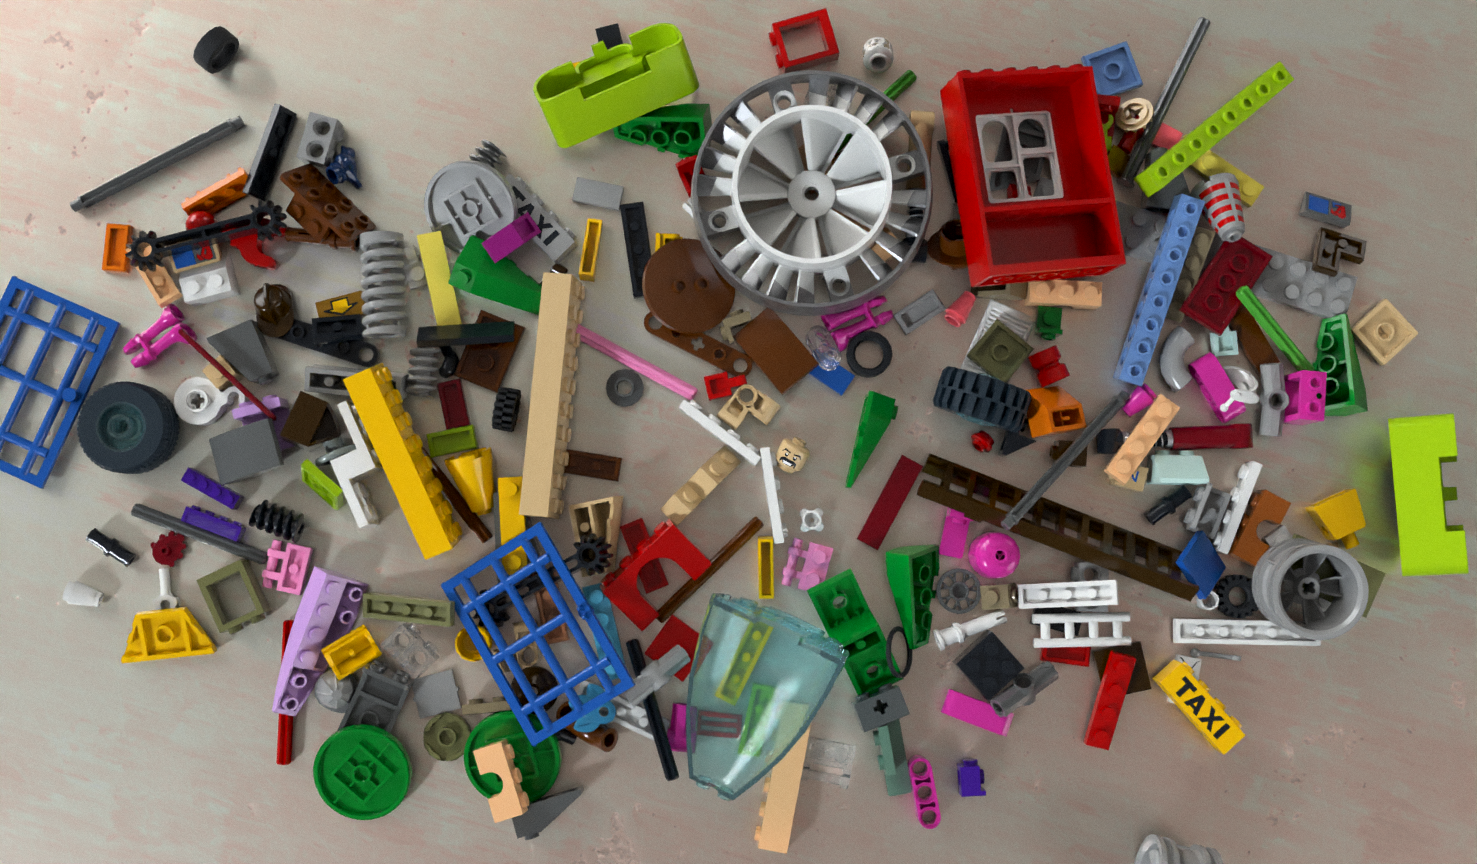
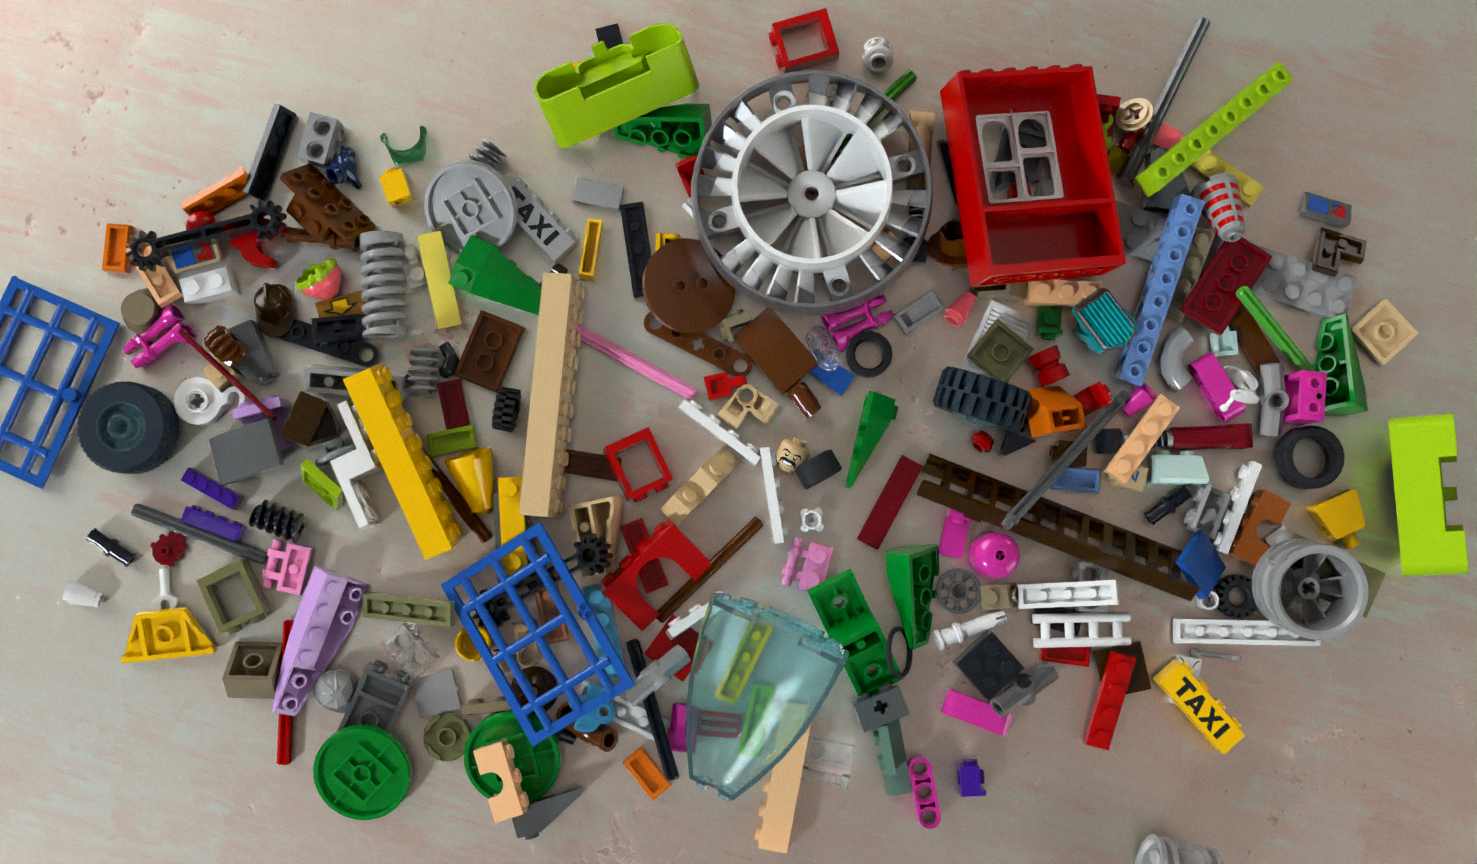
(140, 310): none -> dark tan piece
(157, 163): dark grey piece -> none
(216, 49): black tyre -> none
(225, 345): none -> reddish brown gear
(253, 670): none -> dark tan slope
(321, 280): none -> hair
(351, 652): yellow hinge -> none
(396, 187): none -> yellow brick
(410, 155): none -> clear green helmet
(466, 334): black tile -> none
(511, 237): magenta slope -> none
(627, 399): dark grey piece -> none
(628, 442): none -> red window
(647, 773): none -> orange tile
(678, 625): none -> white plate
(765, 567): yellow piece -> none
(803, 399): none -> reddish brown piece
(818, 469): none -> black tyre
(1078, 480): none -> medium blue tile
(1094, 397): none -> red bracket
(1103, 322): none -> teal piece
(1114, 70): medium blue plate -> none
(1333, 457): none -> black tyre

